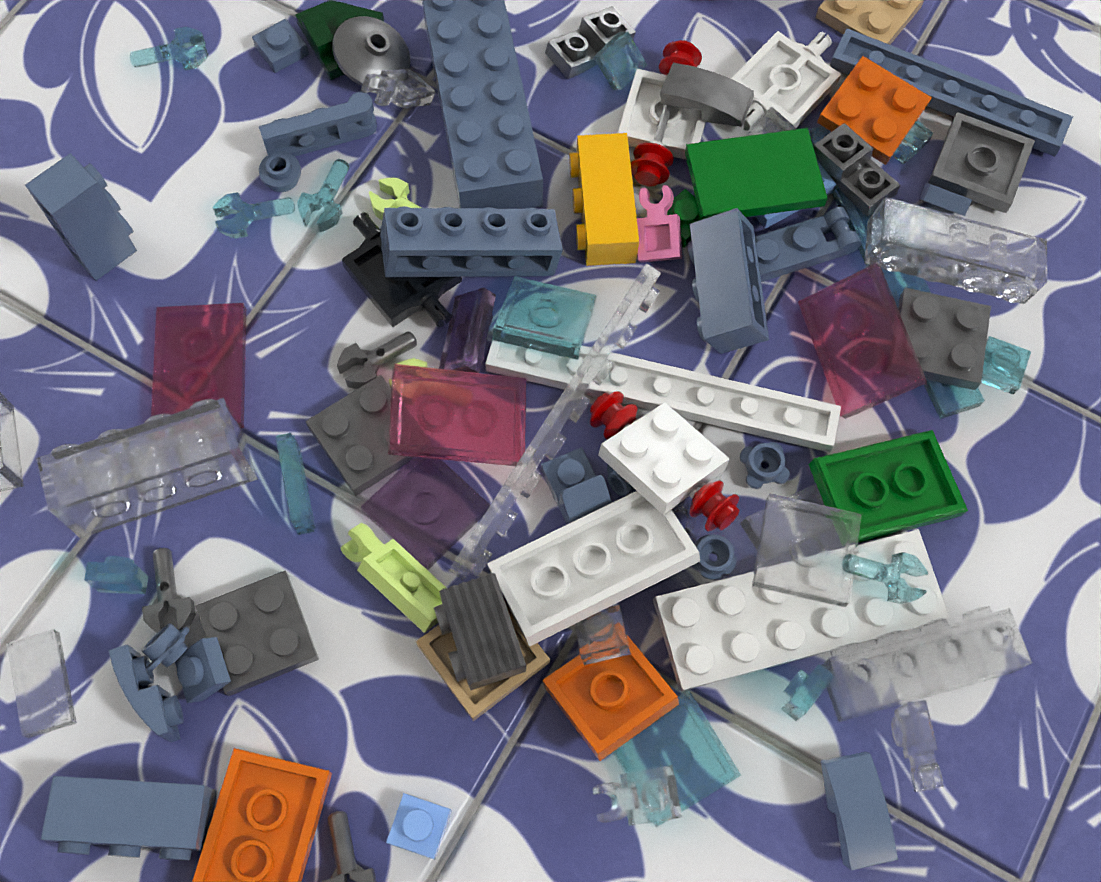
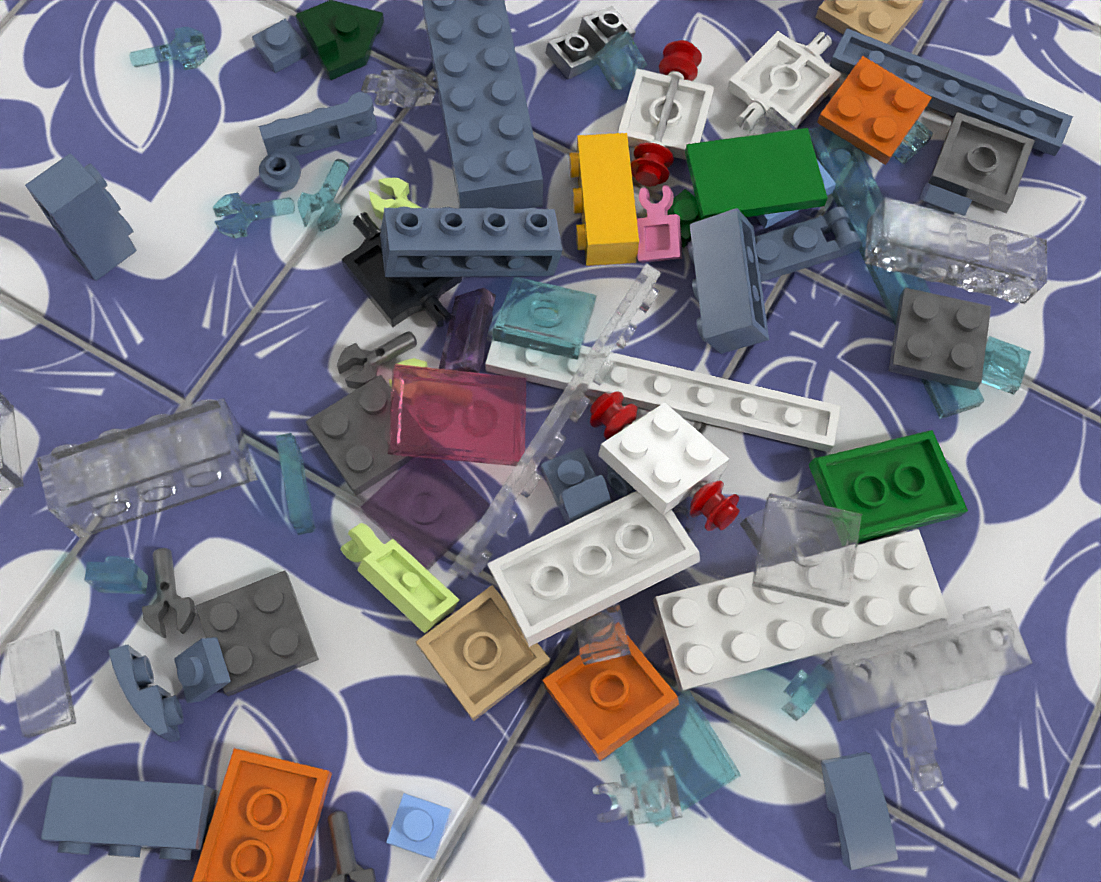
(166, 646): sand blue plate -> none
(199, 357): clear pink tile -> none
(356, 52): flat silver dish -> none
(481, 632): flat silver brick -> none
(714, 94): flat silver slope -> none
(723, 549): sand blue plate -> none
(771, 454): sand blue plate -> none
(850, 166): flat silver slope -> none
(861, 341): clear pink tile -> none
(901, 563): clear light blue bar -> none

